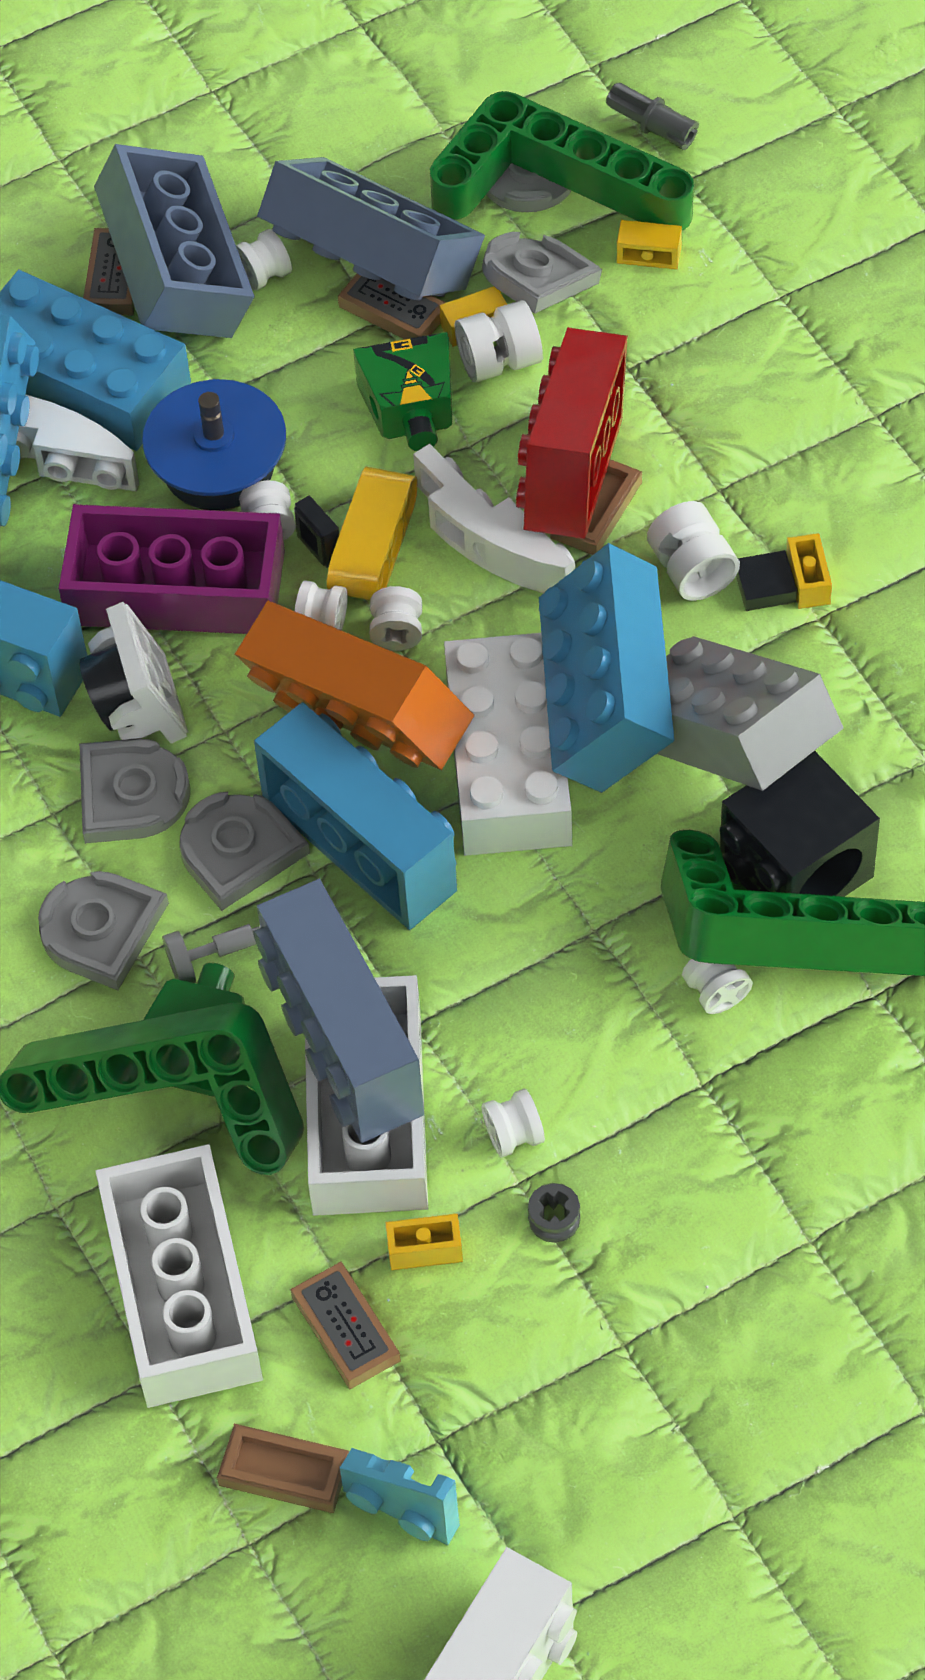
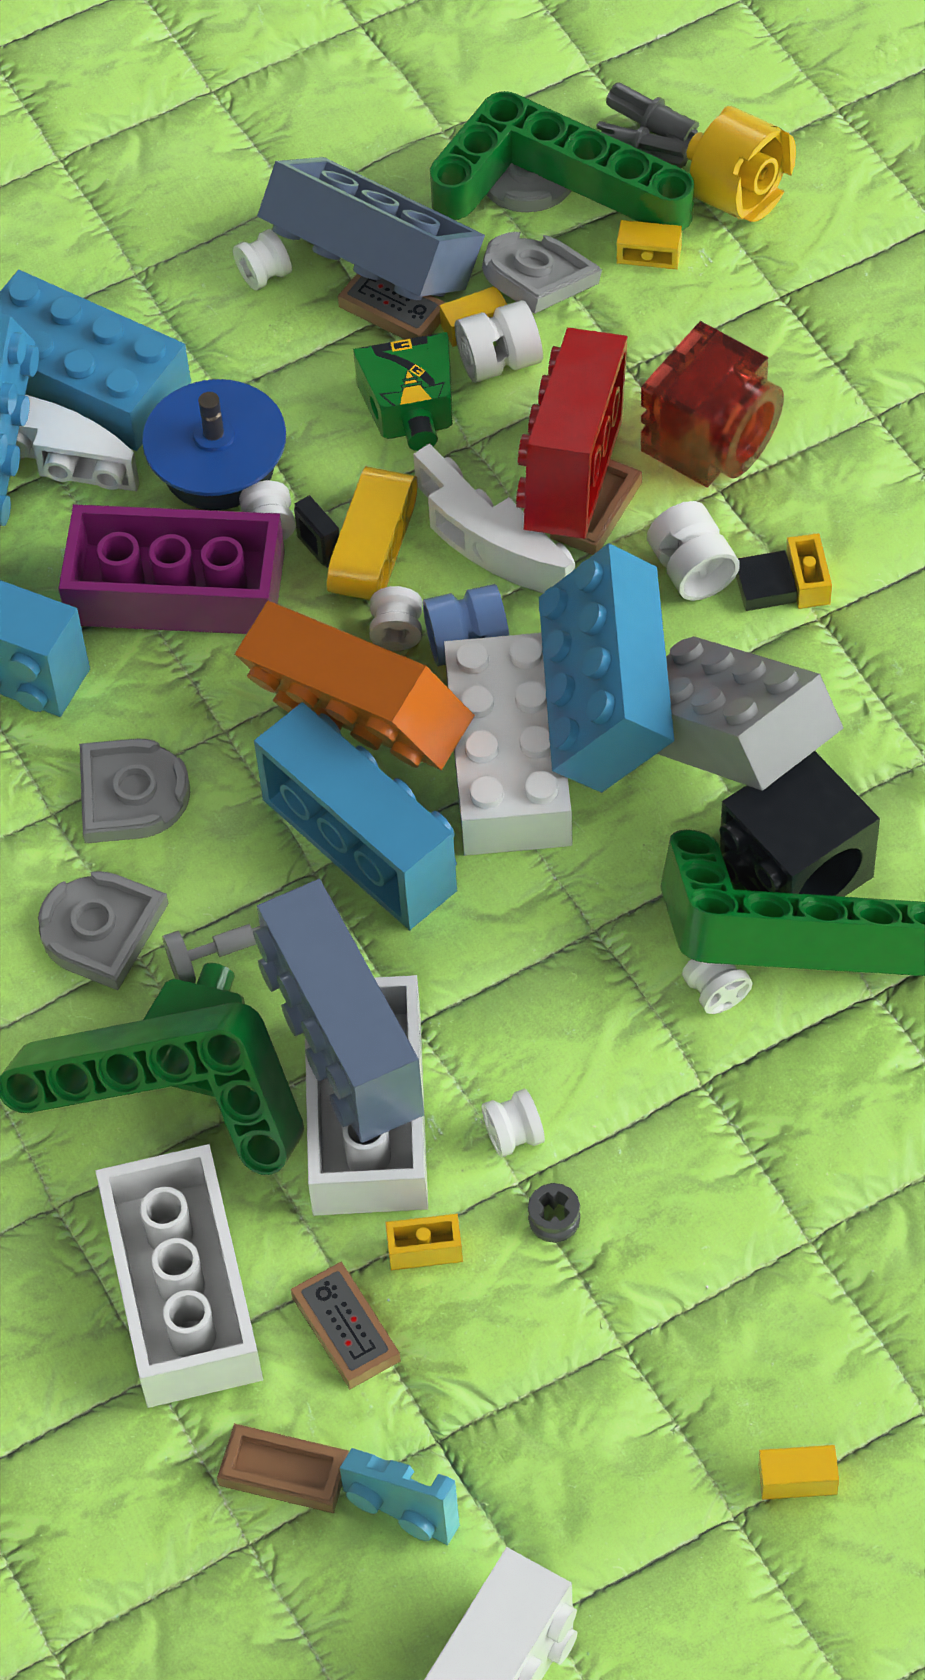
(105, 276): tile -> none
(131, 680): white piece -> none
(173, 241): sand blue brick -> none
(237, 845): light grey tile -> none
(322, 604): white wheel -> none
(473, 617): none -> medium blue wheel
(662, 147): none -> dark grey axle
(709, 407): none -> clear red piece
(740, 164): none -> yellow brick
(798, 1472): none -> yellow piece

